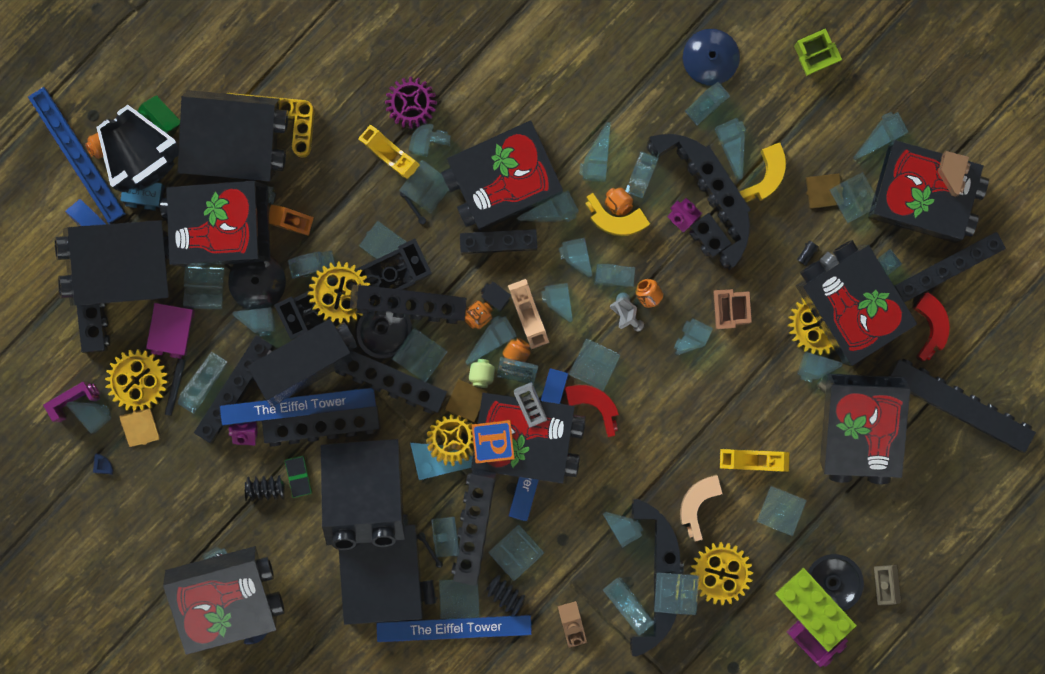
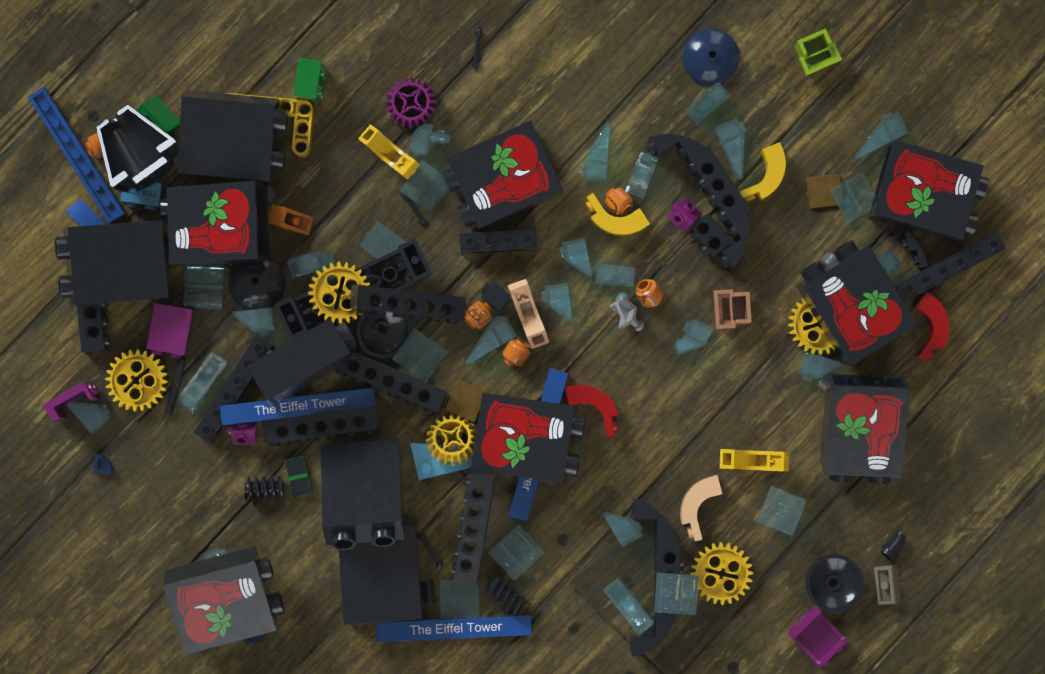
(139, 427): pearl gold piece -> none
(310, 80): none -> green brick
(445, 537): clear light blue piece -> none
(475, 64): none -> black hinge
(481, 373): yellowish green head -> none
(493, 441): piece -> none
(517, 370): clear light blue slope -> none
(529, 387): light grey slope -> none
(555, 210): clear light blue slope -> none
(572, 624): medium nougat slope -> none
(594, 364): clear light blue slope -> none
(807, 253): black pin -> none
(815, 609): lime plate -> none
(893, 546): none -> black cone
(910, 243): none -> black slope
(952, 171): medium nougat slope -> none
(964, 407): black brick -> none

